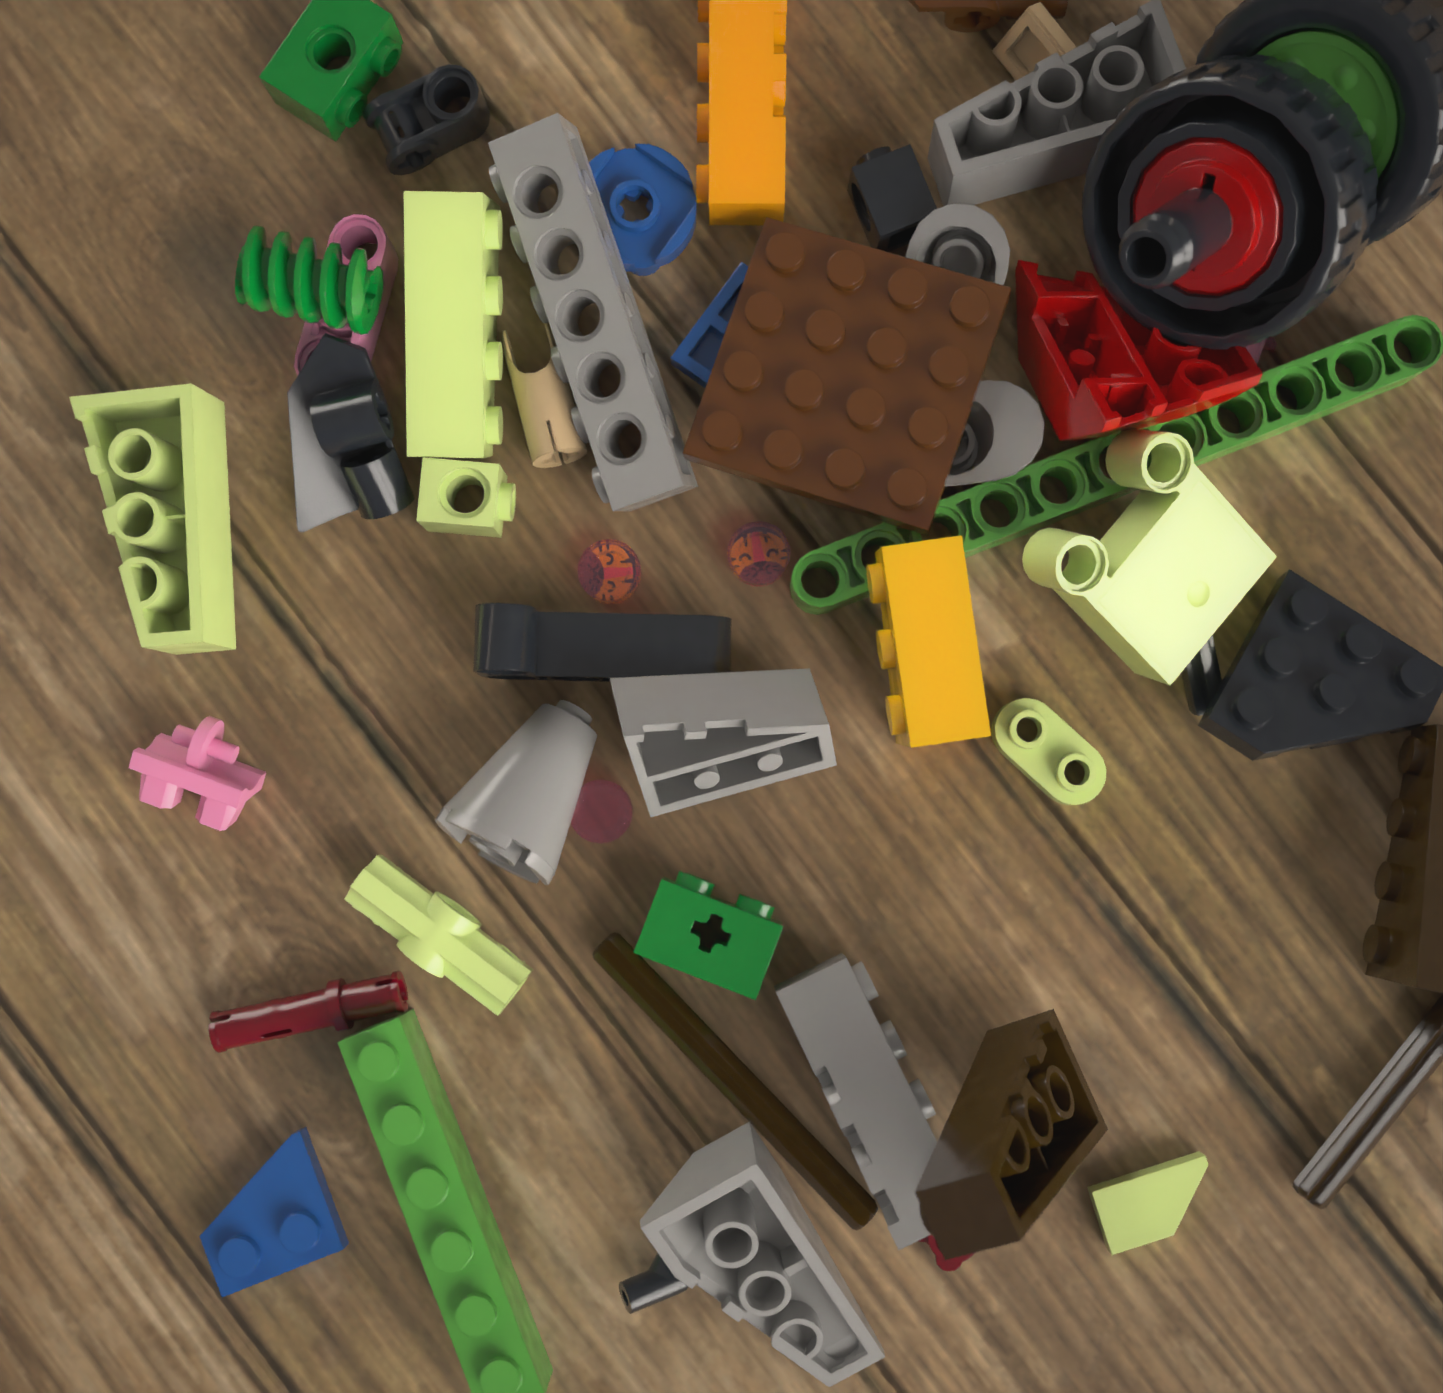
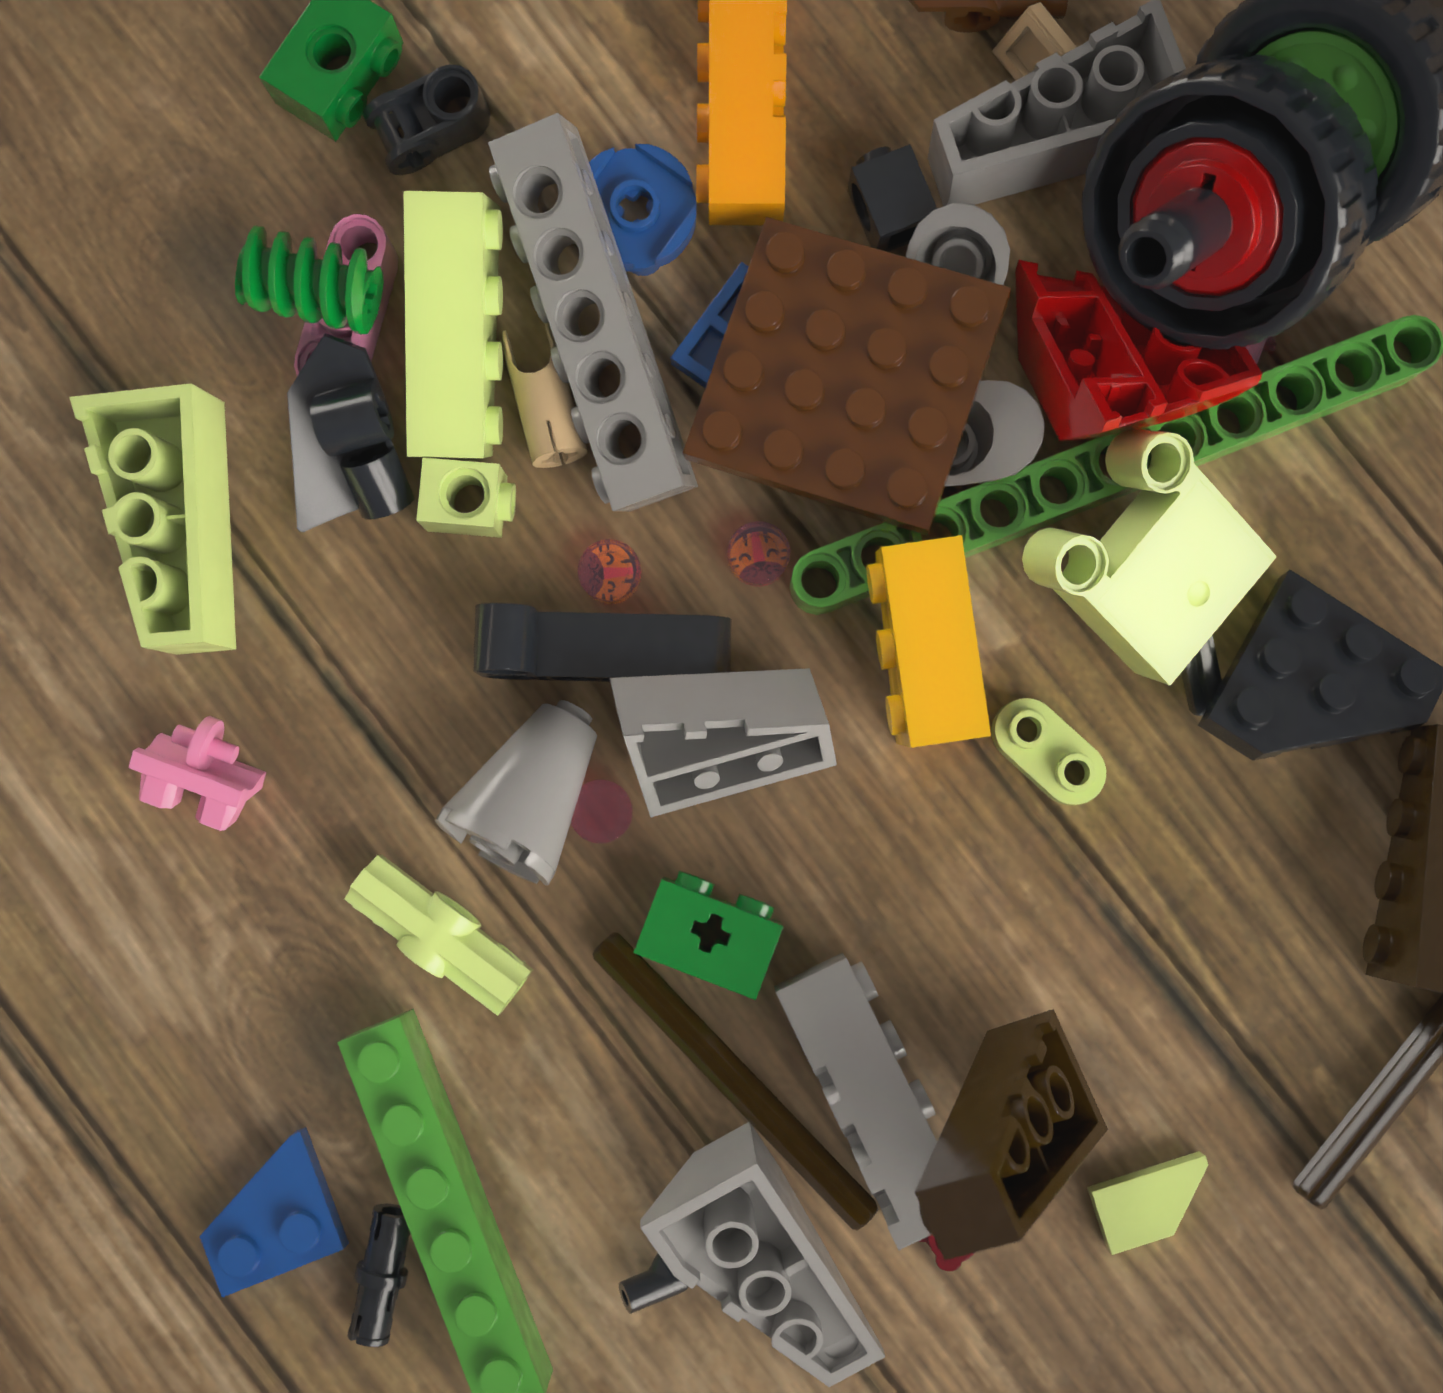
(334, 1006): dark red pin -> none
(380, 1277): none -> black pin

